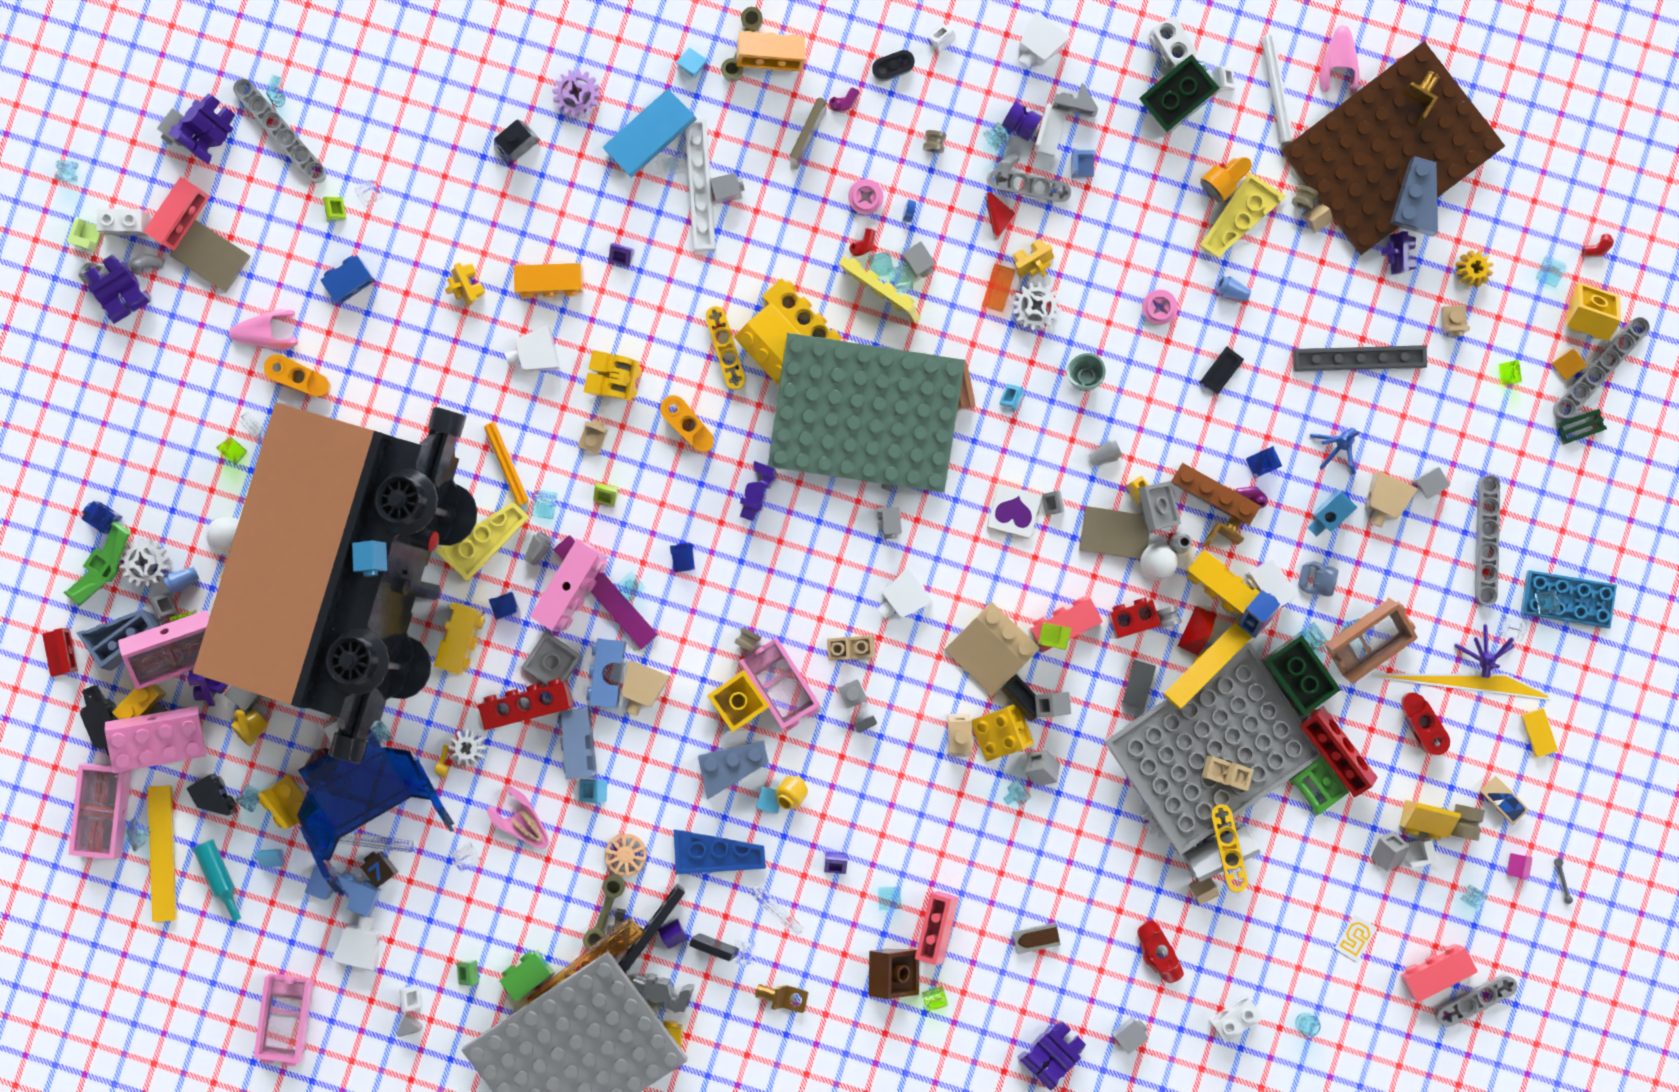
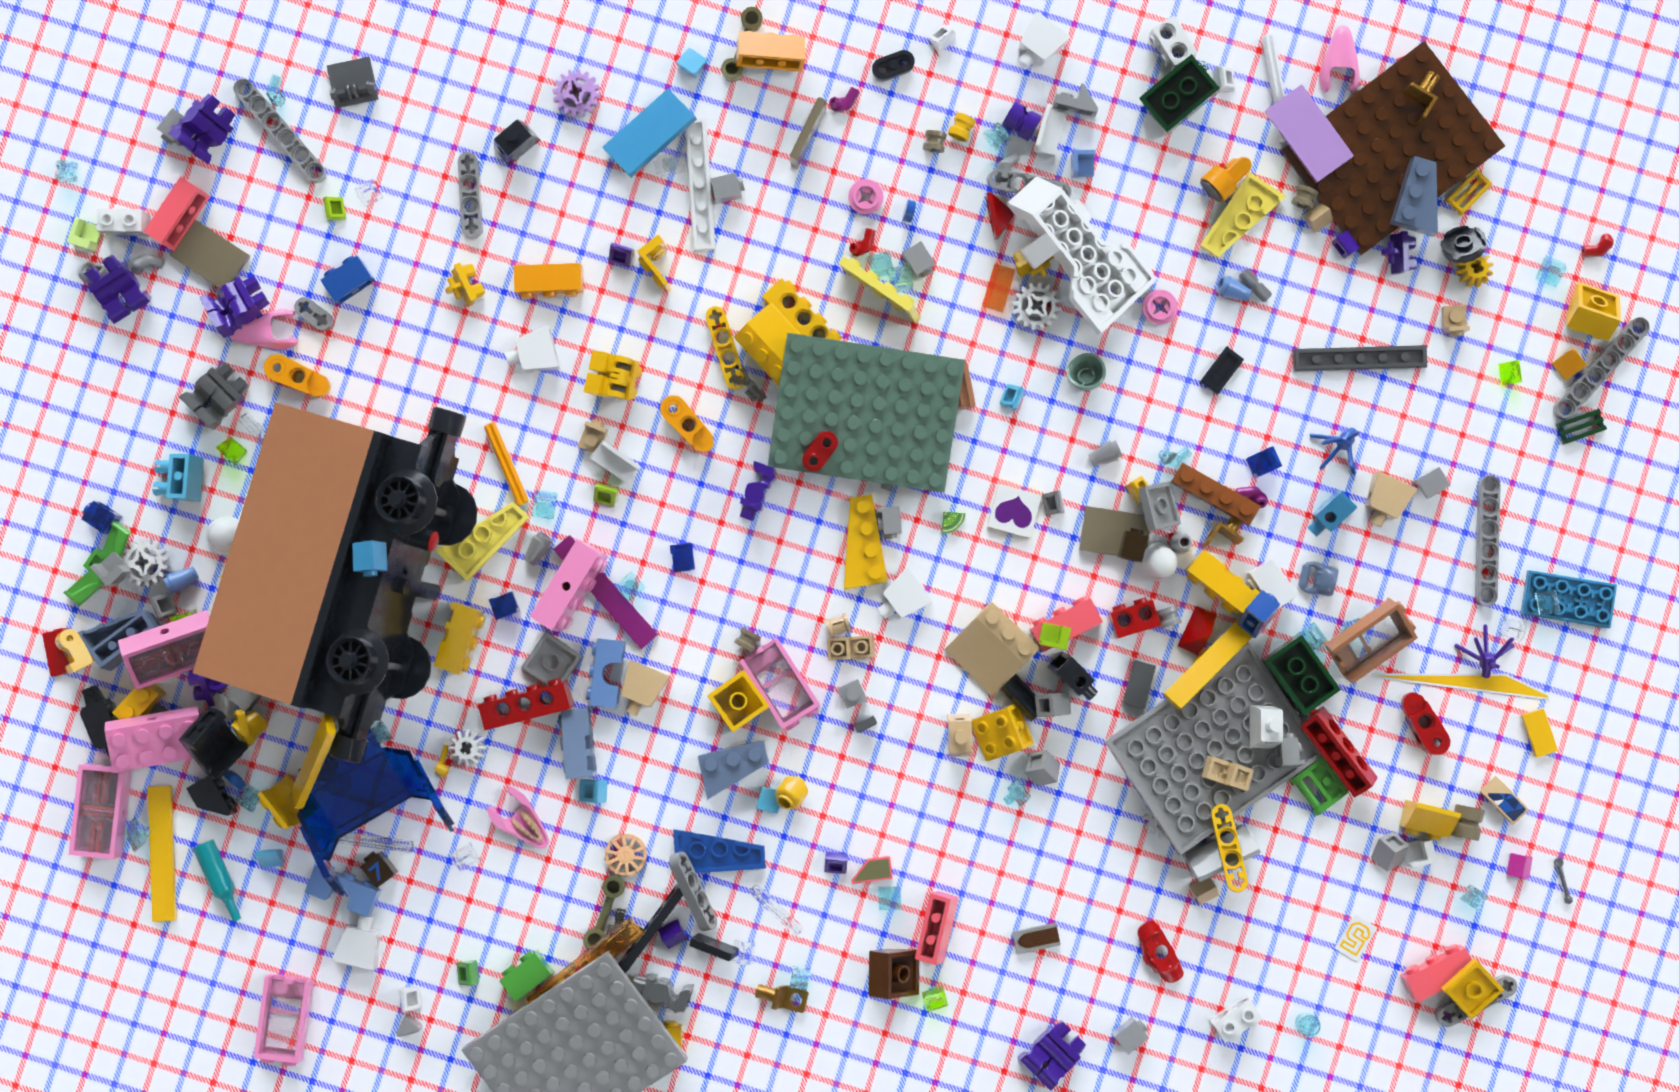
(74, 650): none -> yellow leg
(111, 570): none -> light grey panel
(183, 478): none -> medium azure brick
(213, 743): none -> black panel
(215, 389): none -> dark grey hips
(235, 305): none -> dark purple hips
(235, 779): none -> blue tile
(310, 318): none -> light grey beam
(313, 761): none -> yellow tile
(352, 82): none -> dark grey hinge
(470, 195): none -> light grey beam
(614, 461): none -> white panel
(653, 250): none -> yellow bracket
(693, 891): none -> light grey beam
(752, 391): none -> clear smoke plate
(800, 978): none -> clear light blue wheel
(819, 451): none -> red plate
(838, 625): none -> tan bush
(864, 550): none -> yellow wing
(874, 870): none -> olive tile
(952, 521): none -> bright green tile
(961, 126): none -> yellow wheel
(1066, 235): none -> white piece
(1068, 670): none -> black torso
(1133, 545): none -> dark brown brick
(1172, 458): none -> clear light blue arm
(1251, 281): none -> light grey piece
(1265, 726): none -> white torso
(1288, 751): none -> light grey brick
(1309, 133): none -> lavender tile
(1345, 244): none -> dark purple slope
(1455, 205): none -> yellow tile
(1463, 244): none -> black tile
(1472, 988): none -> yellow tile

